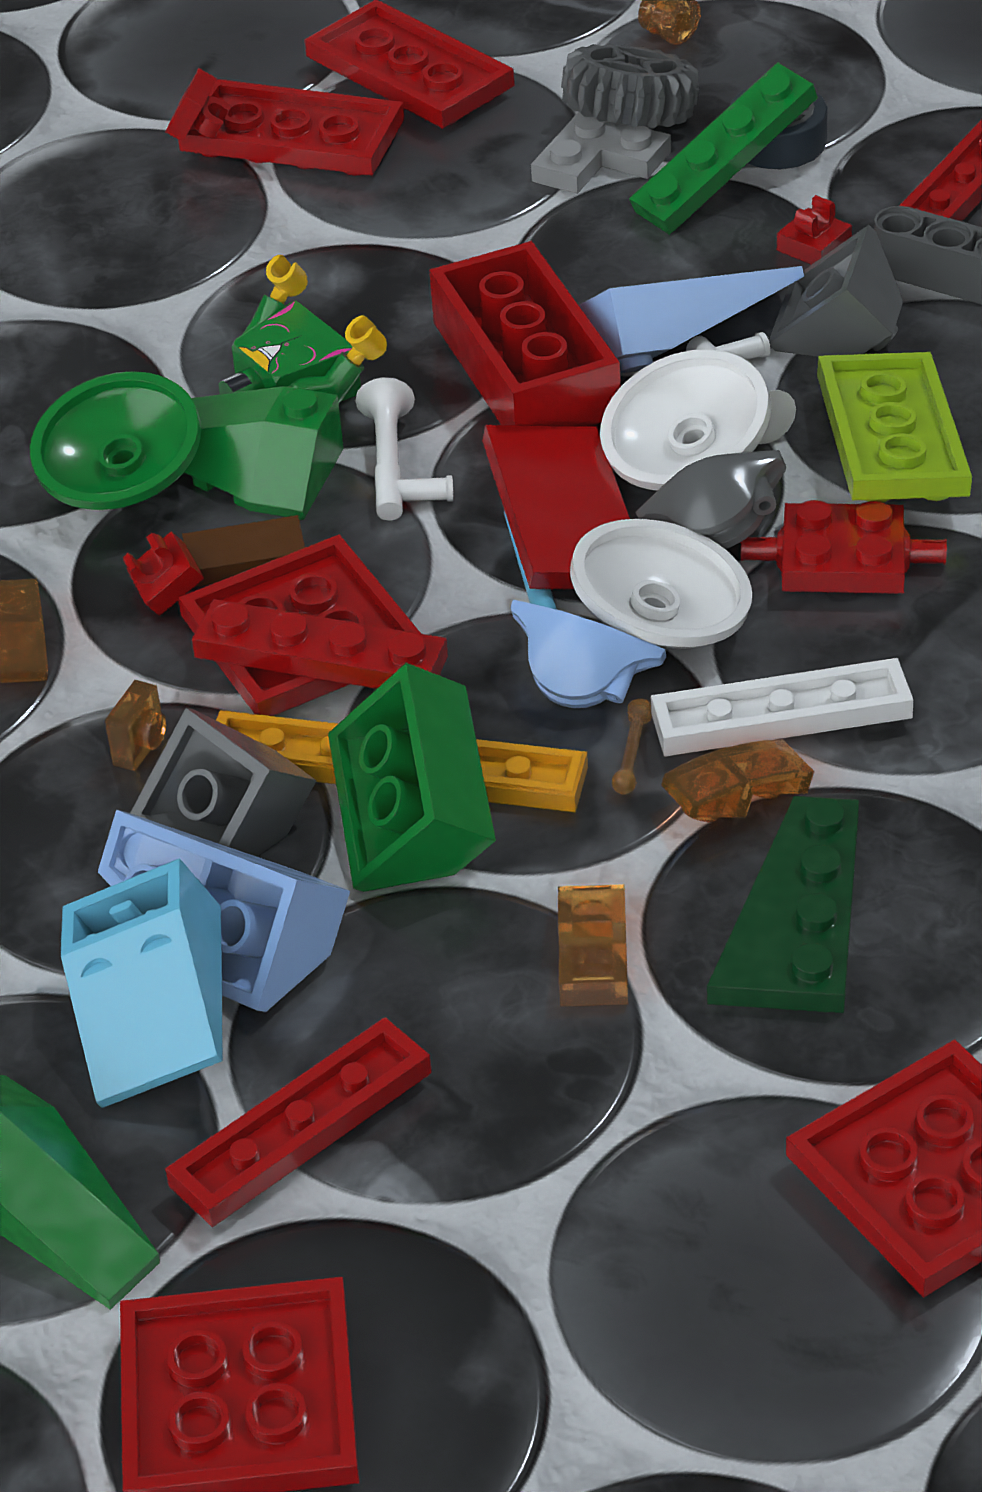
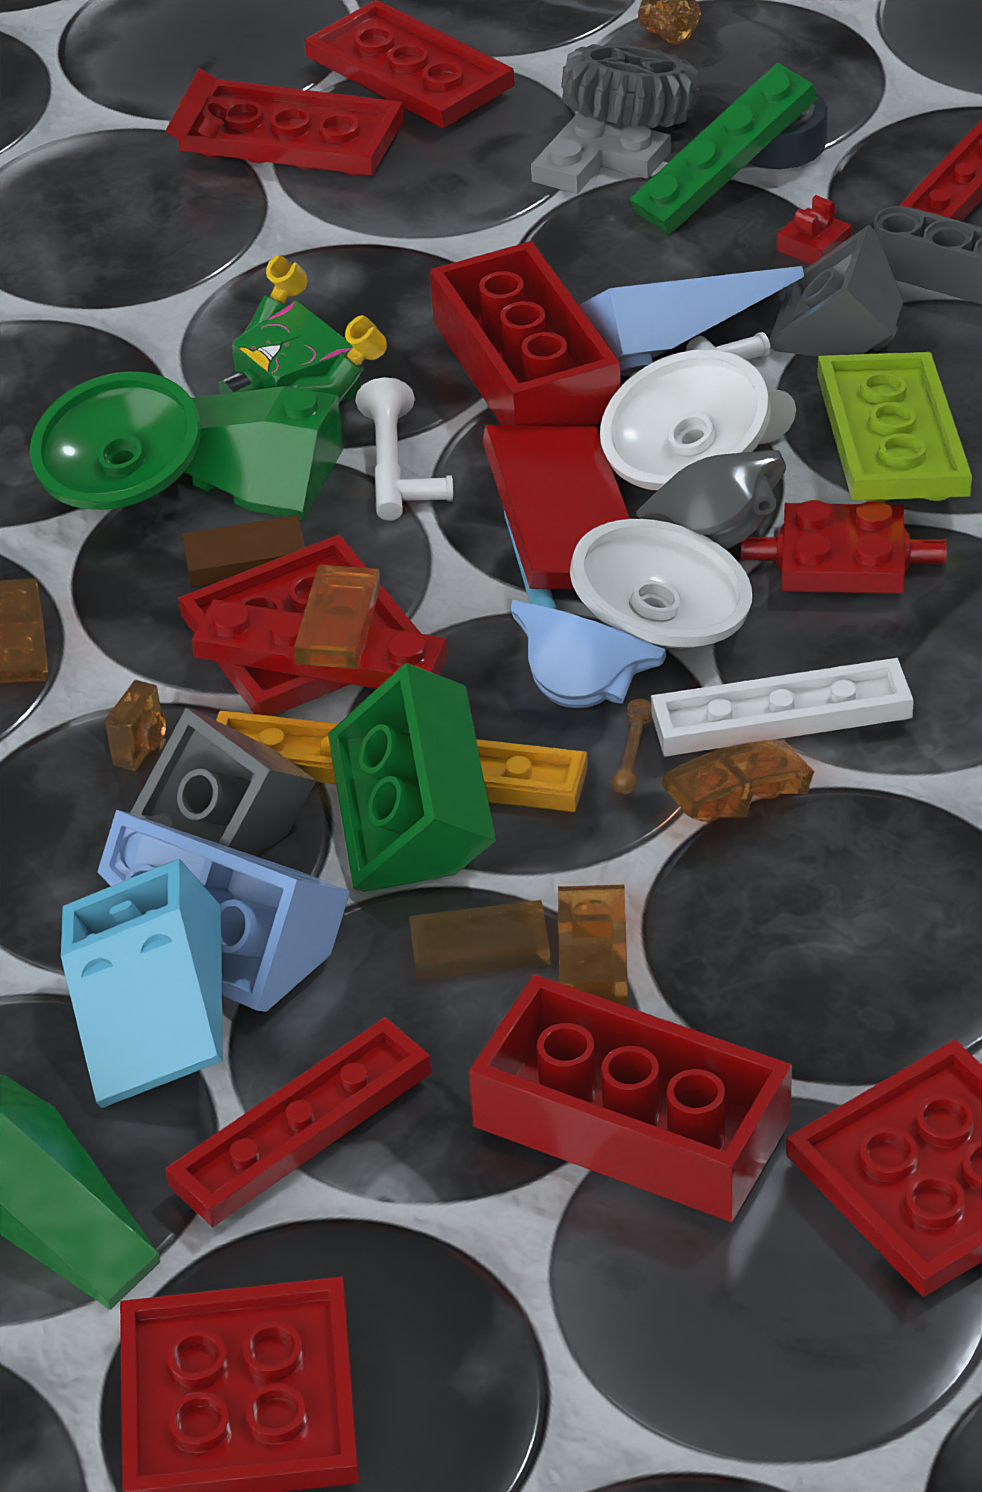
(163, 571): red tile -> none
(337, 616): none -> clear orange tile
(480, 940): none -> clear orange tile
(632, 1096): none -> red brick
(797, 918): dark green wing -> none

